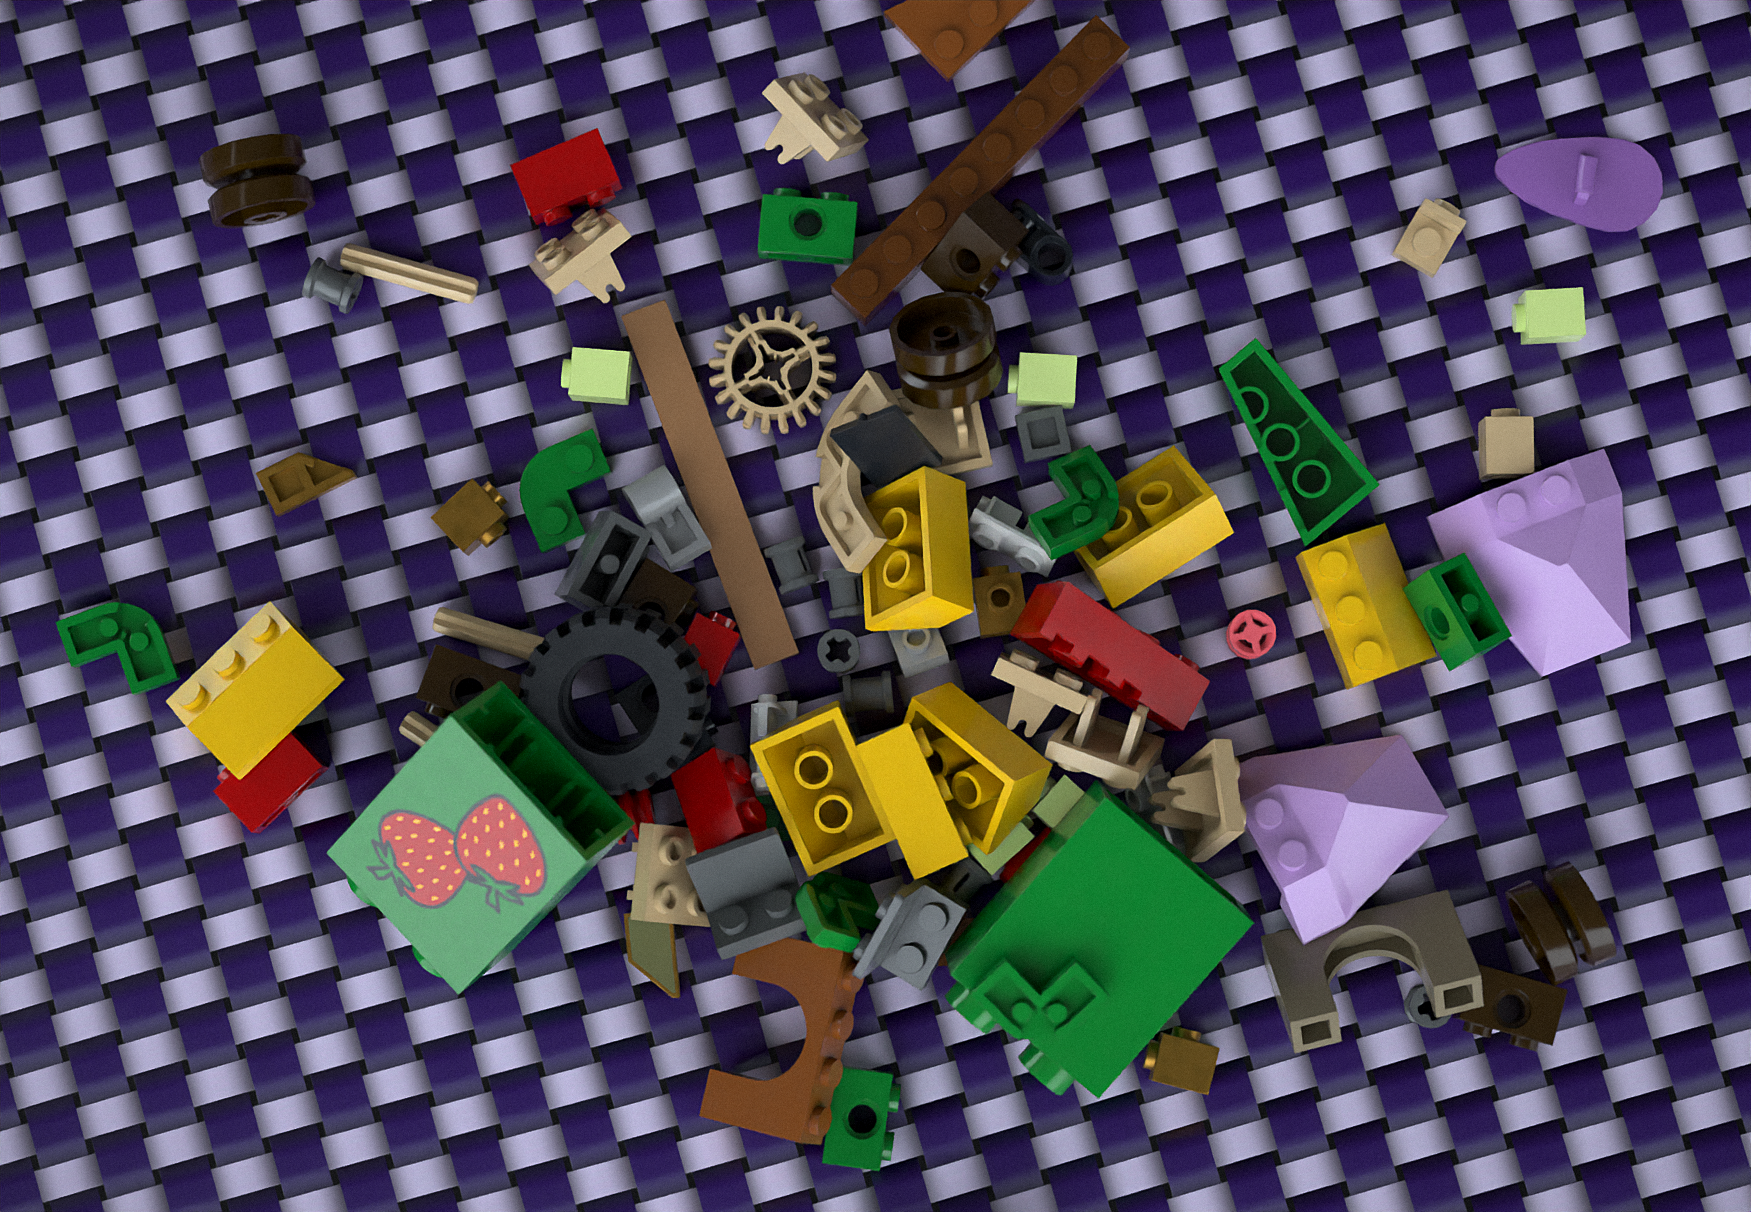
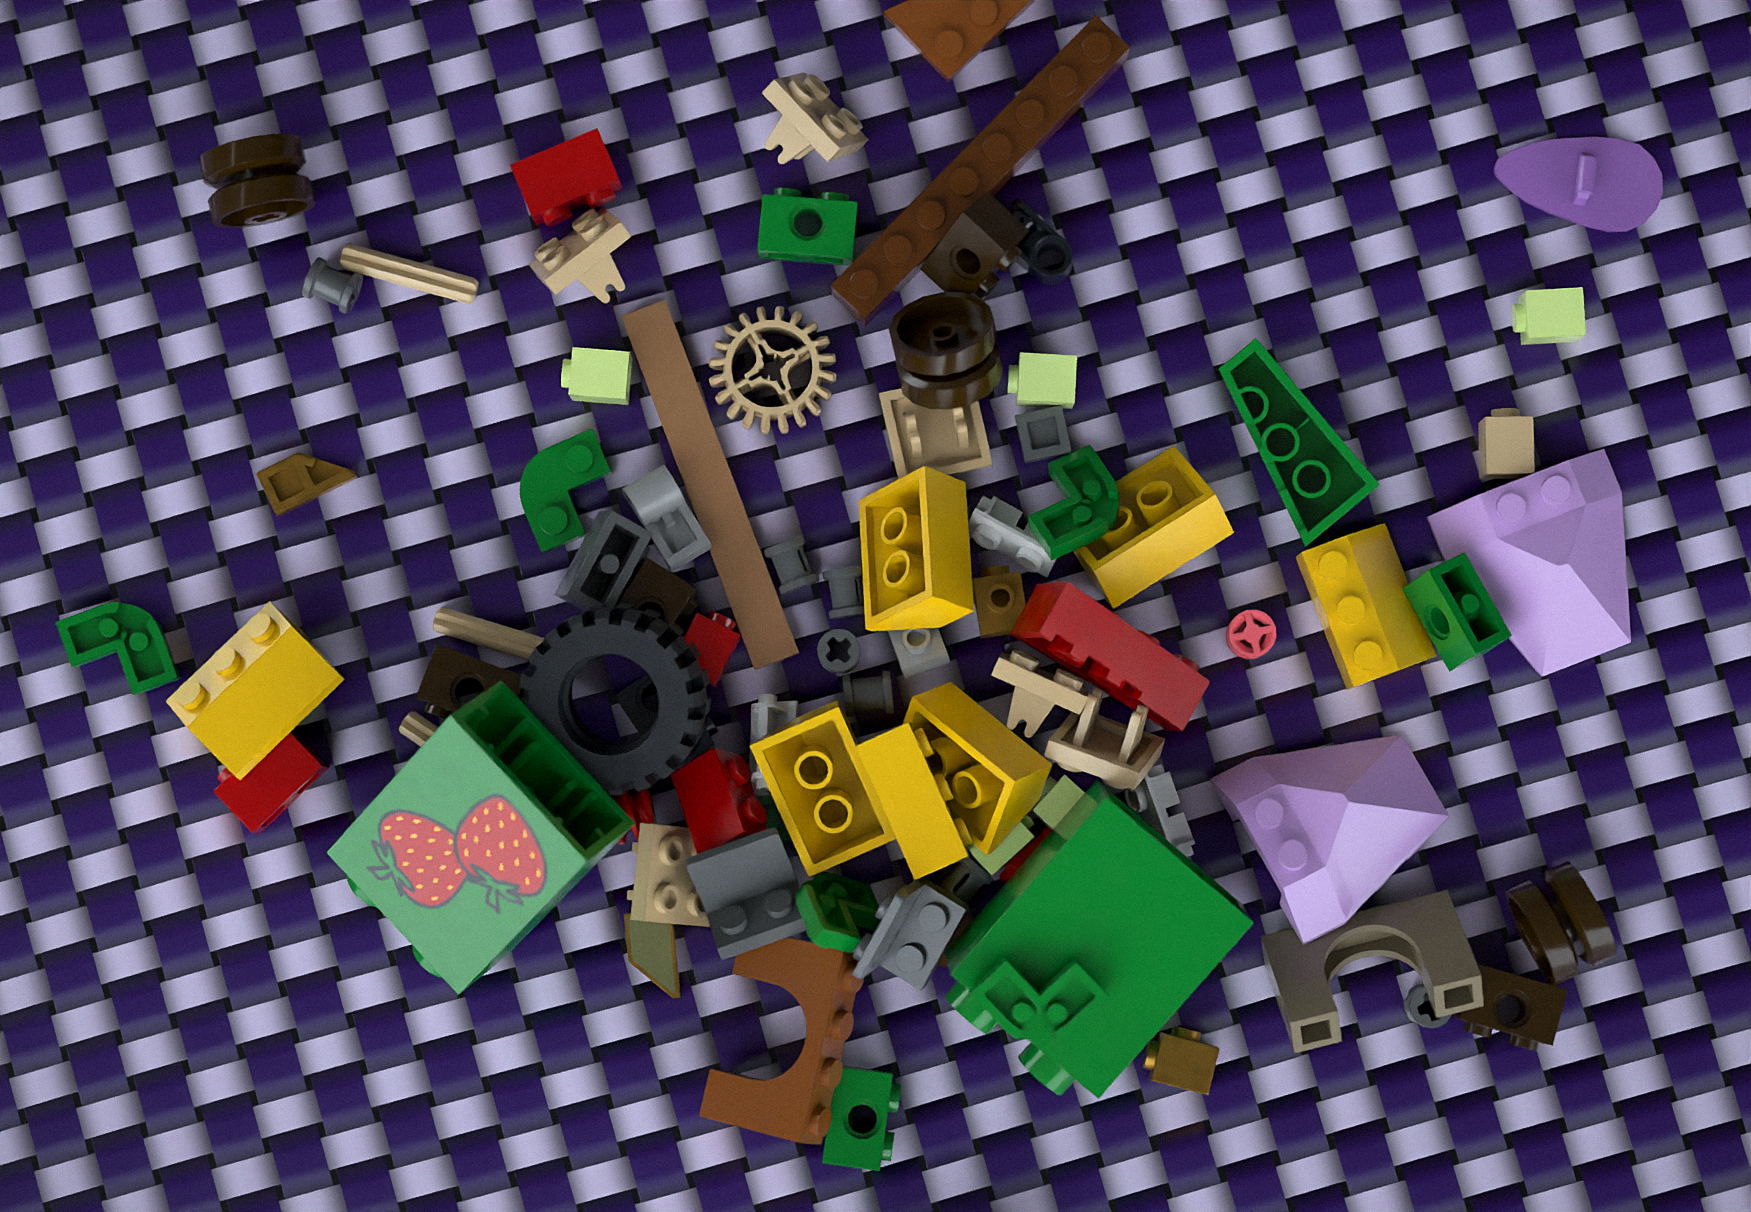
(473, 516): pearl gold brick -> none
(839, 497): tan plate -> none
(885, 445): black piece -> none
(1204, 801): tan plate -> none
(1429, 236): tan bracket -> none

